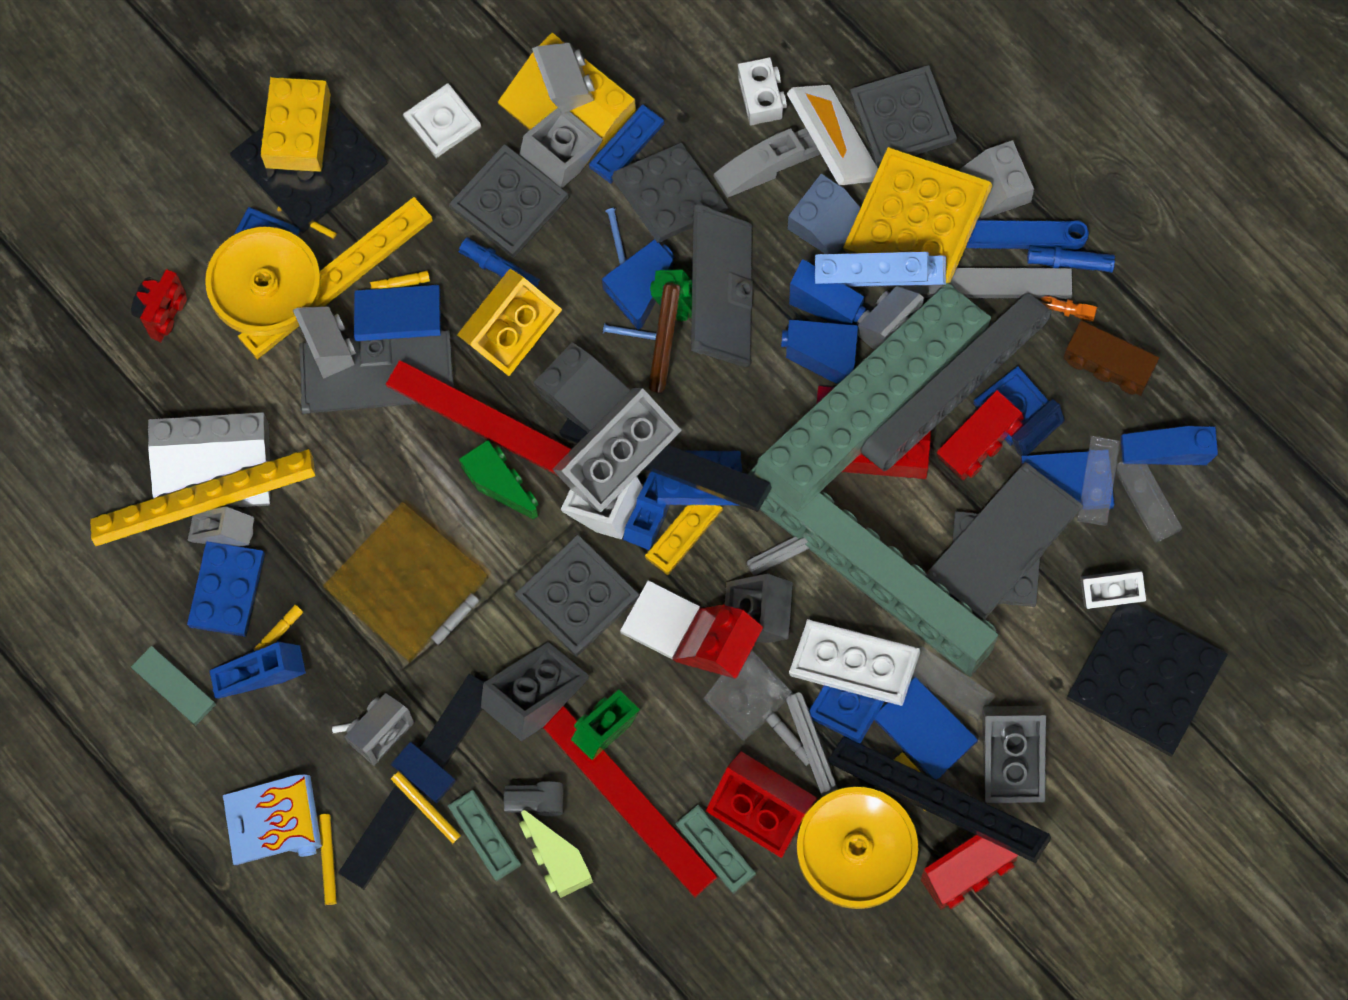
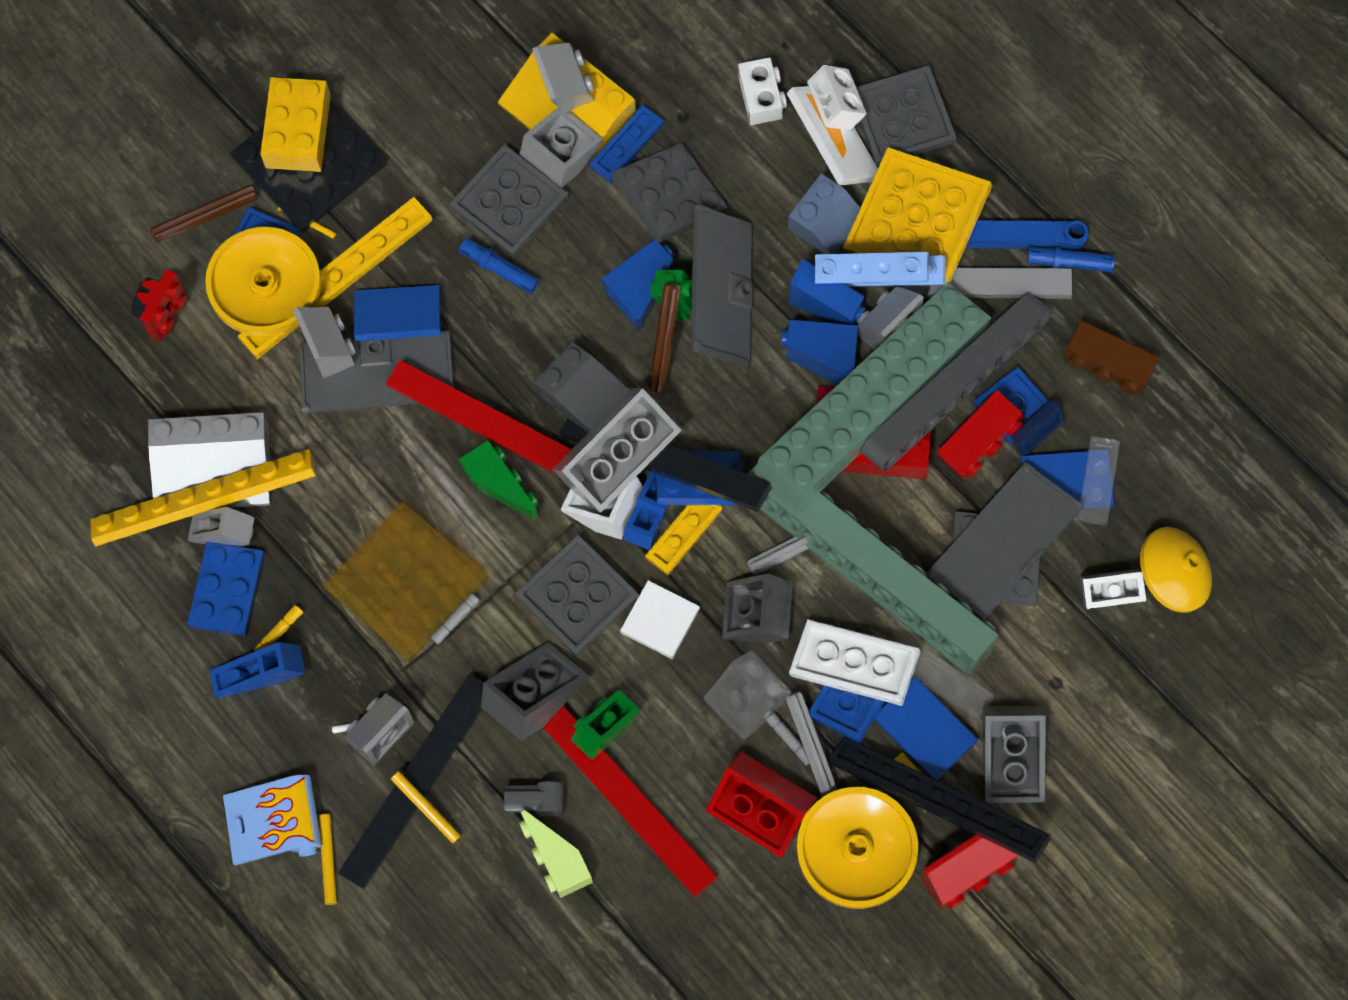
(173, 685): sand green tile -> none
(204, 213): none -> reddish brown axle
(401, 281): yellow wheel -> none
(423, 772): dark blue tile -> none
(442, 120): white tile -> none
(484, 835): sand green tile -> none
(509, 322): yellow slope -> none
(617, 239): medium blue piece -> none
(629, 332): medium blue piece -> none
(715, 849): sand green tile -> none
(719, 640): red slope -> none
(764, 161): light grey slope -> none
(836, 97): none -> white brick
(1008, 177): light grey slope -> none
(1081, 311): orange piece -> none
(1147, 677): black plate -> none
(1148, 500): clear tile -> none
(1170, 446): blue slope -> none
(1176, 569): none -> yellow dish

